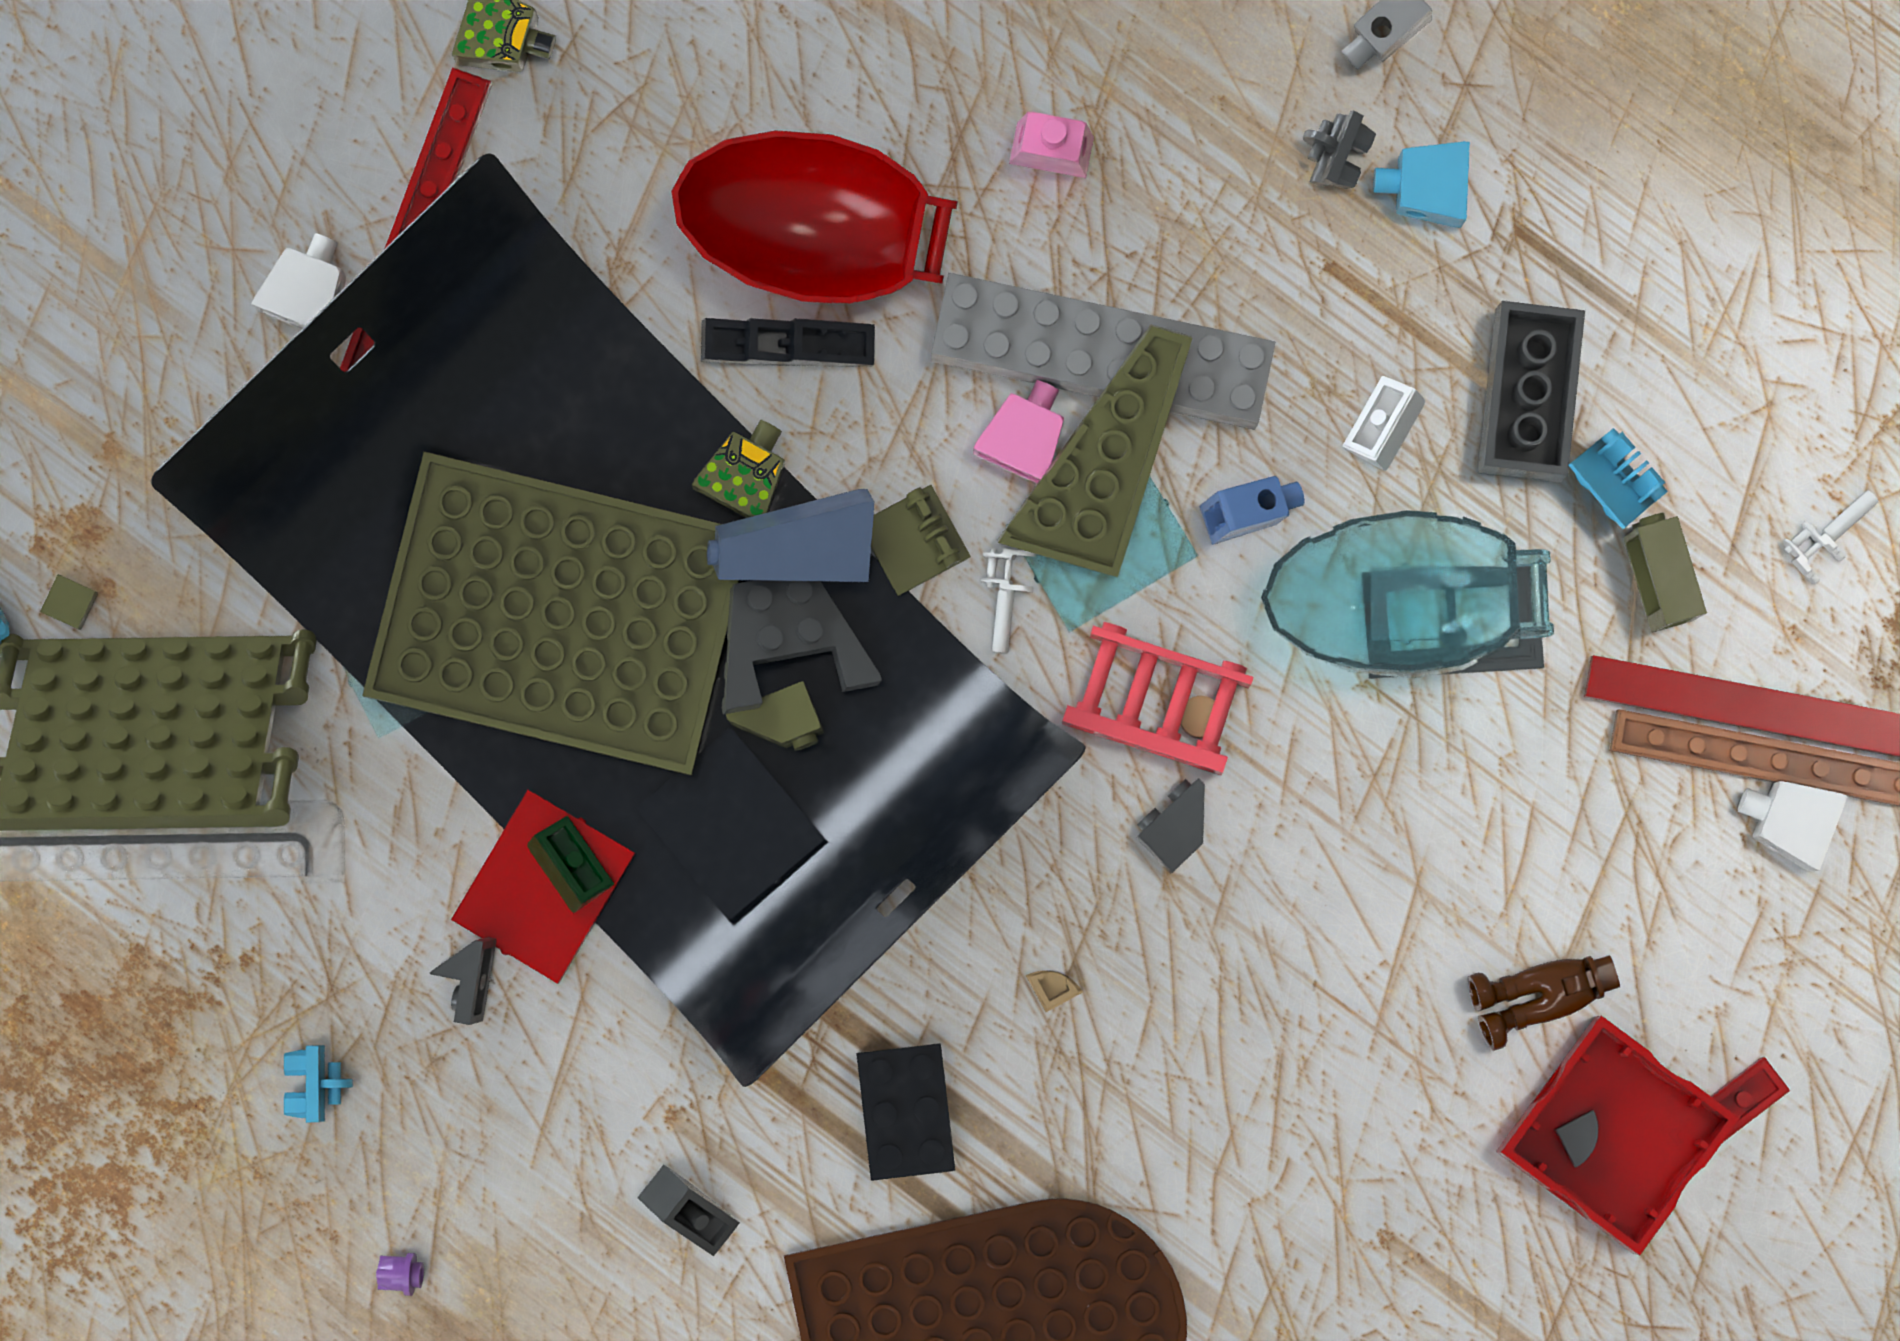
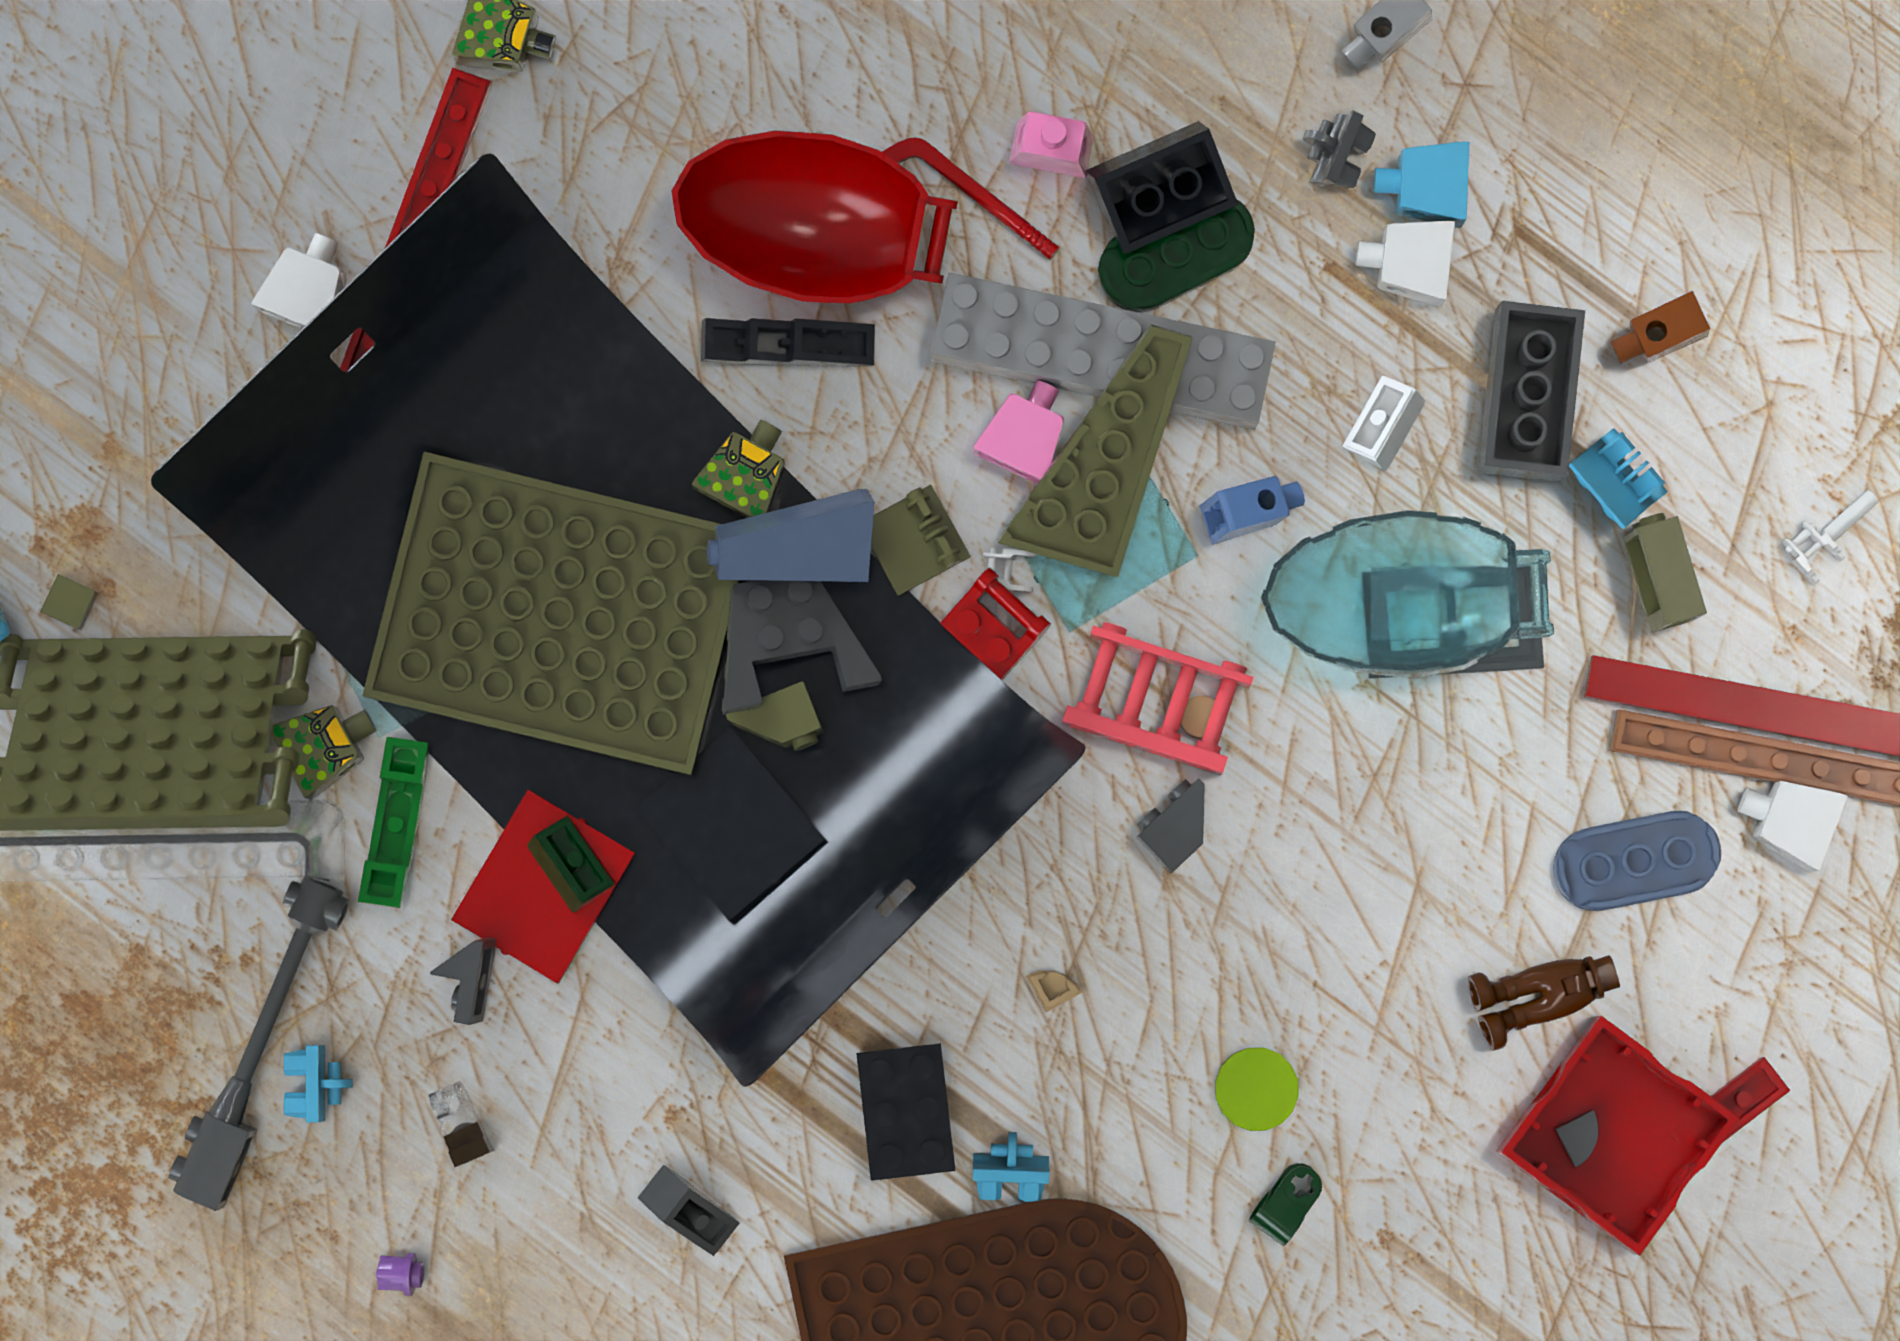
(221, 1137): none -> dark grey bar
(324, 746): none -> olive torso
(395, 823): none -> green slope
(460, 1124): none -> leg
(930, 155): none -> red piece
(985, 633): none -> red plate
(1010, 1164): none -> medium azure hips
(1162, 187): none -> black slope
(1176, 262): none -> dark green tile
(1256, 1089): none -> lime tile
(1283, 1211): none -> dark green piece
(1412, 259): none -> white torso
(1637, 860): none -> sand blue tile
(1678, 319): none -> dark orange torso

